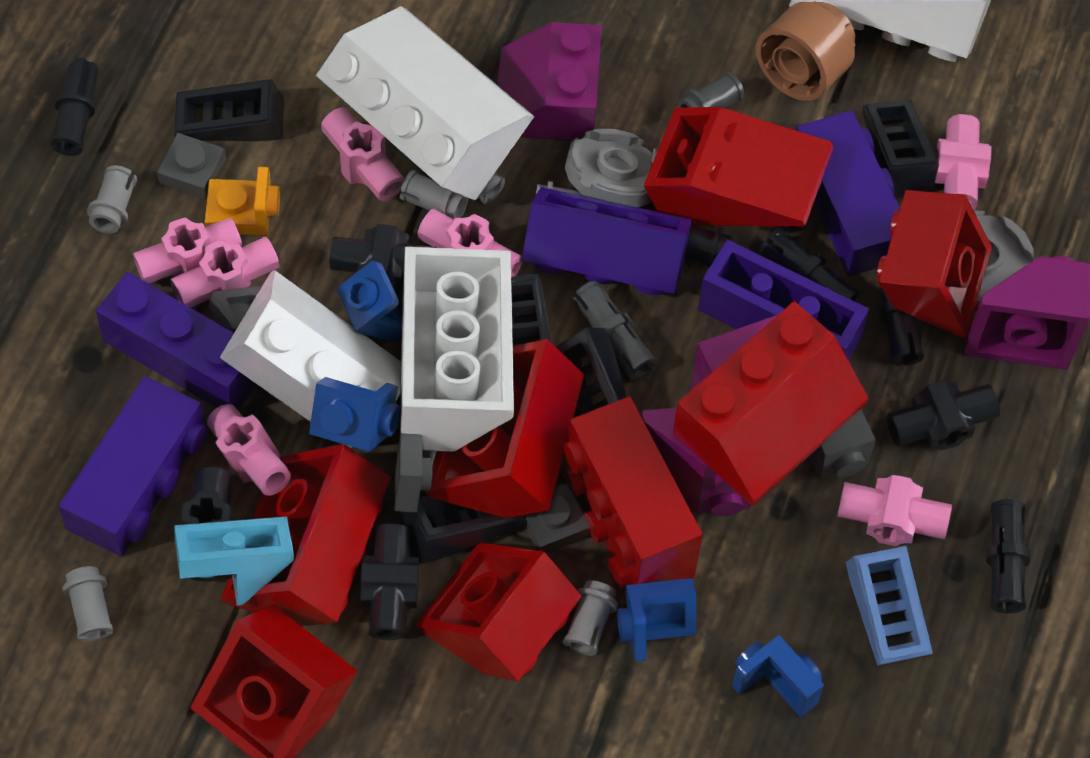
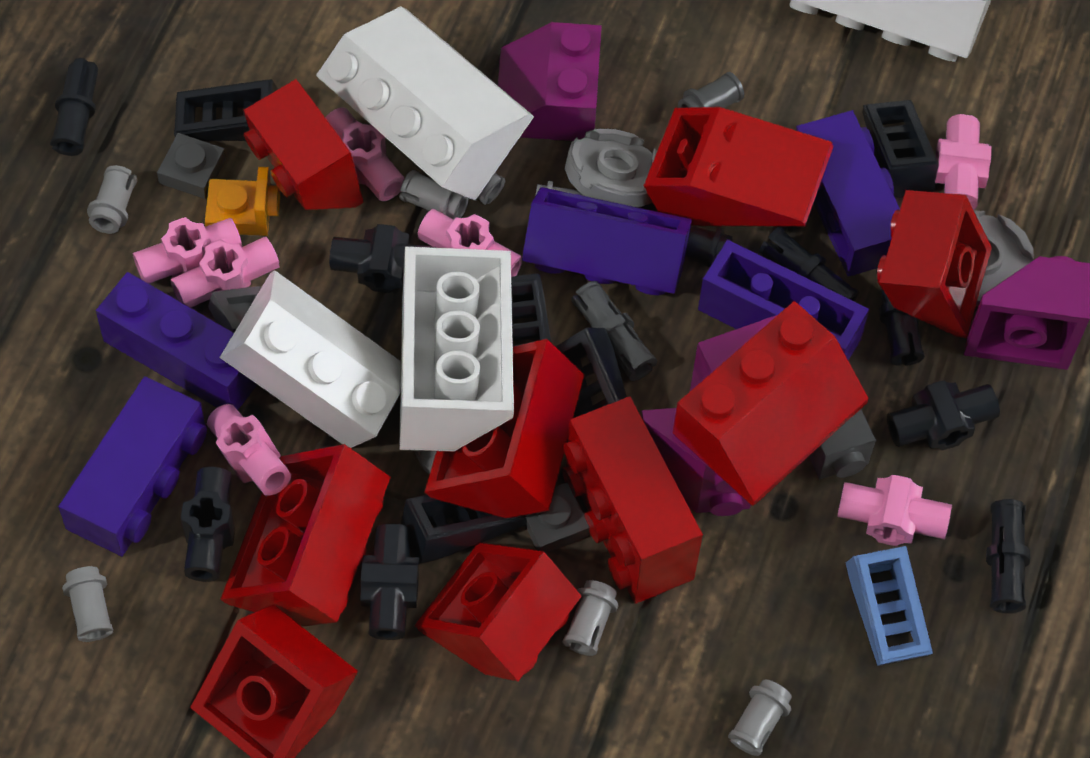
(245, 548): medium azure slope -> none
(303, 149): none -> red slope
(354, 413): blue bracket -> none
(372, 303): blue bracket -> none
(411, 473): dark grey plate -> none
(657, 612): blue bracket -> none
(760, 717): none -> light grey pin
(790, 674): blue bracket -> none
(806, 49): nougat piece -> none

